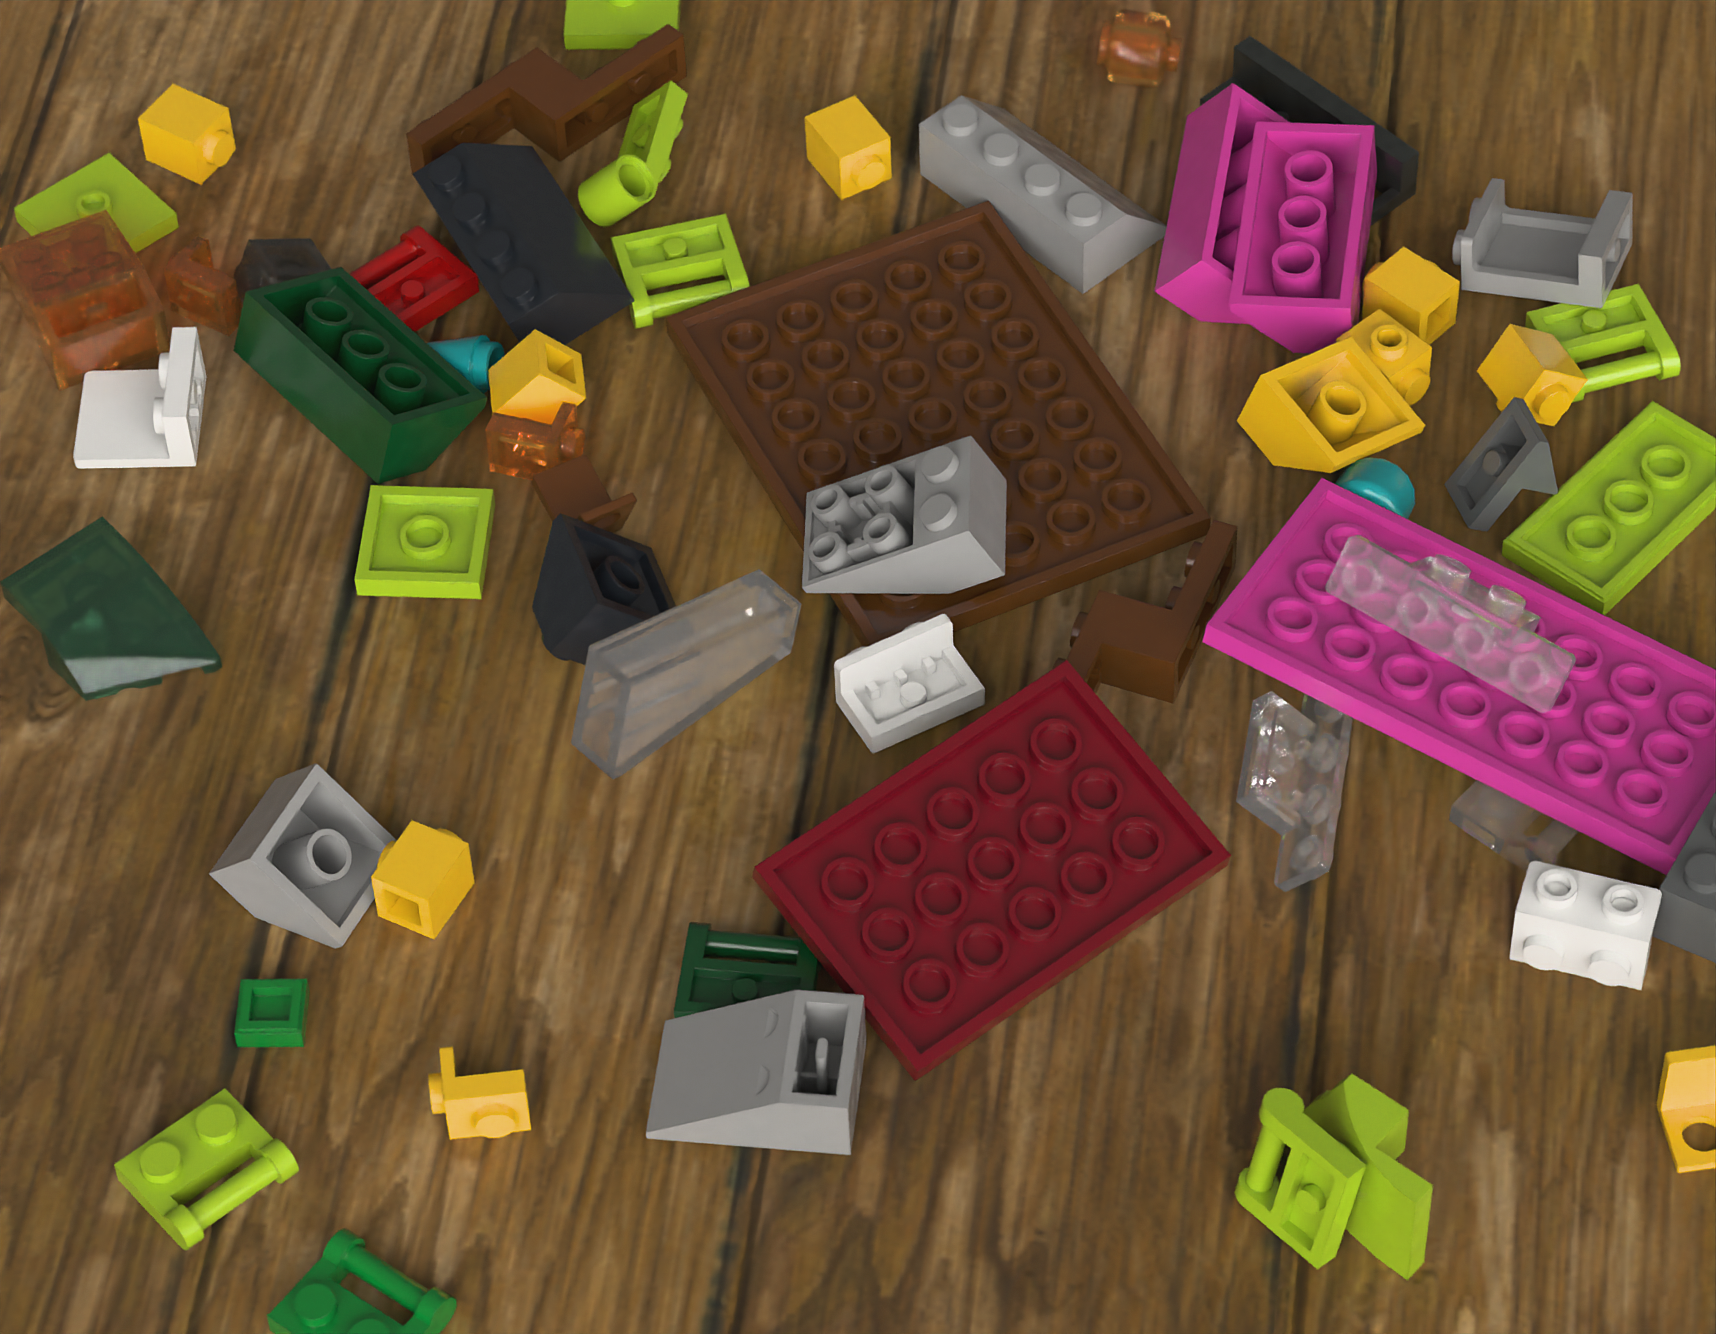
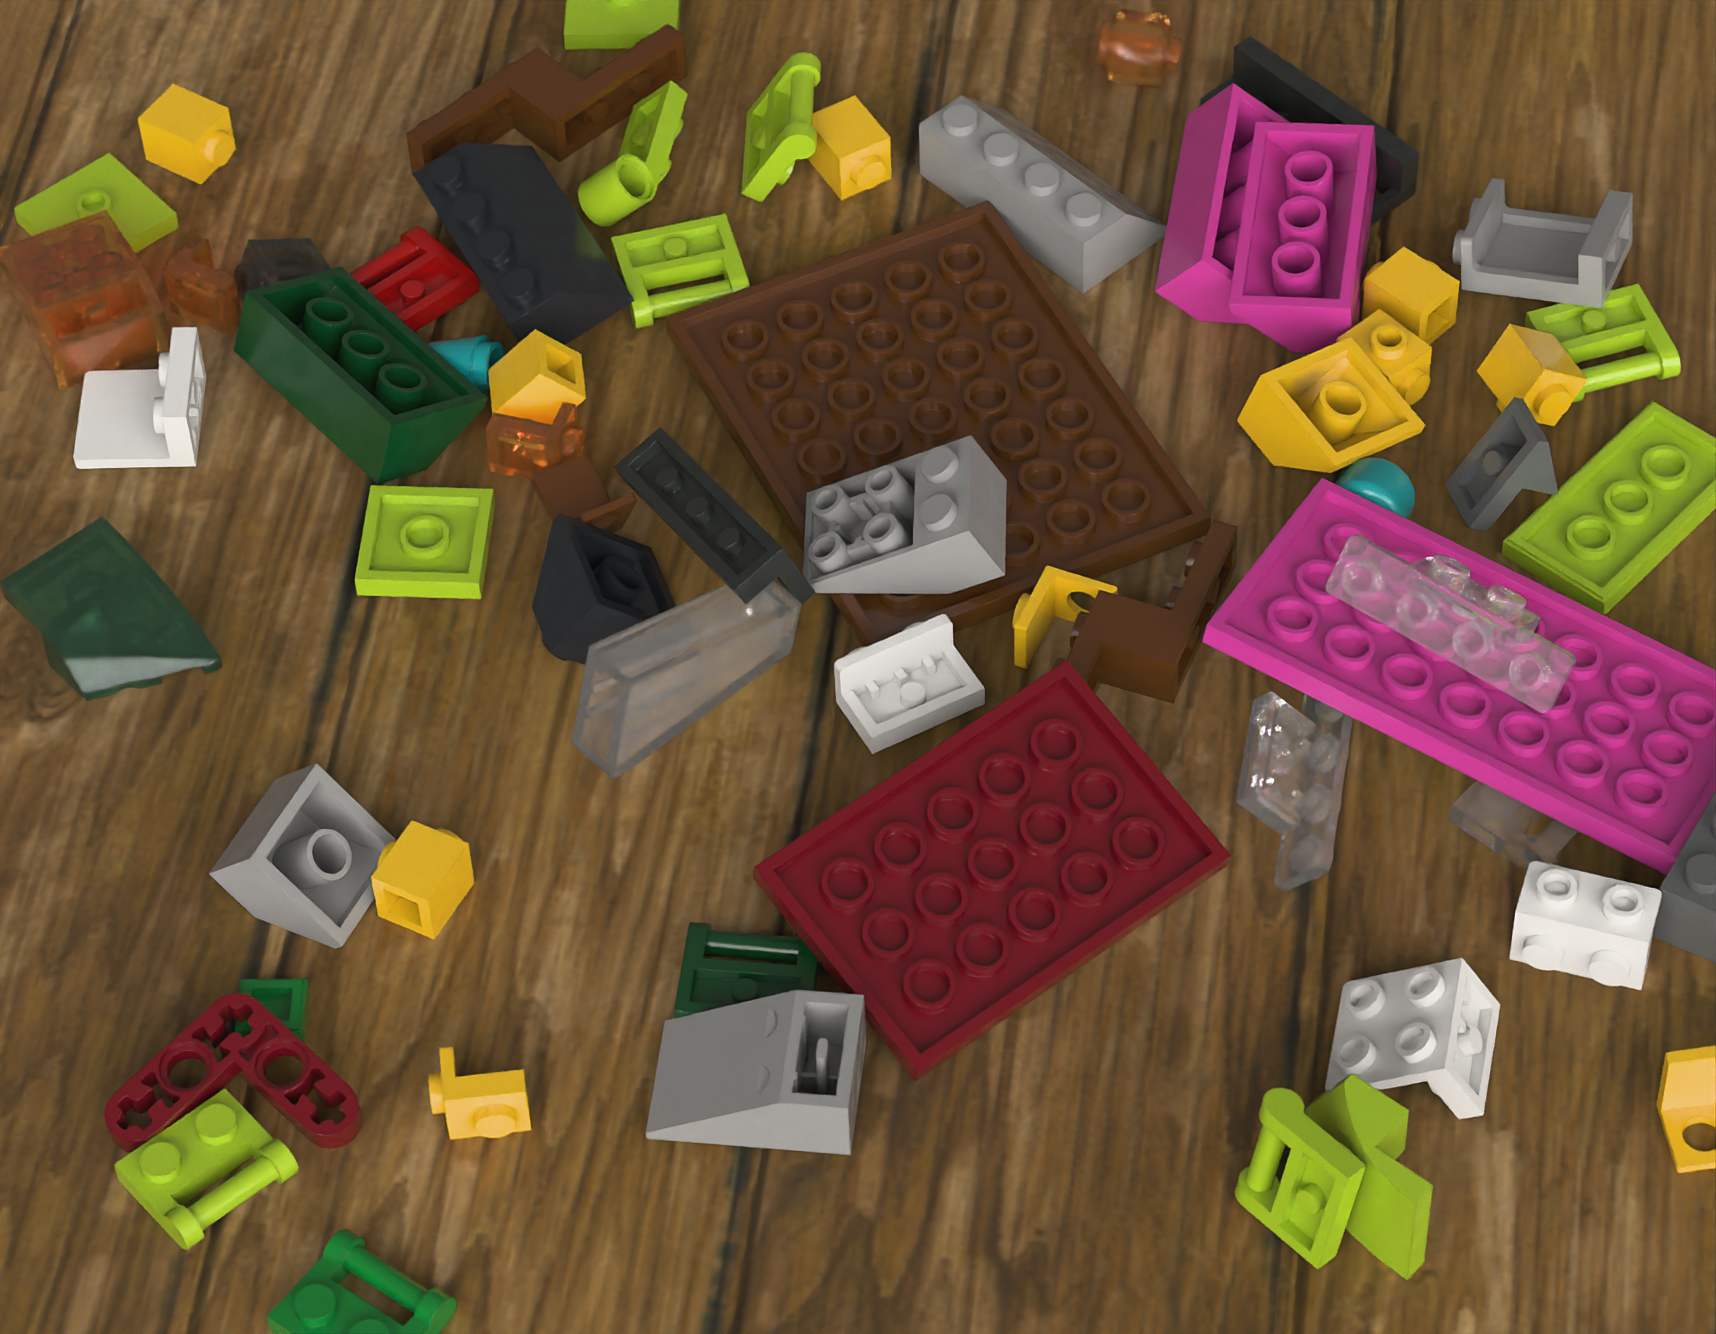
(243, 1056): none -> dark red beam
(709, 519): none -> pearl dark grey fence
(780, 126): none -> lime plate
(1049, 599): none -> yellow bracket
(1418, 1028): none -> white bracket

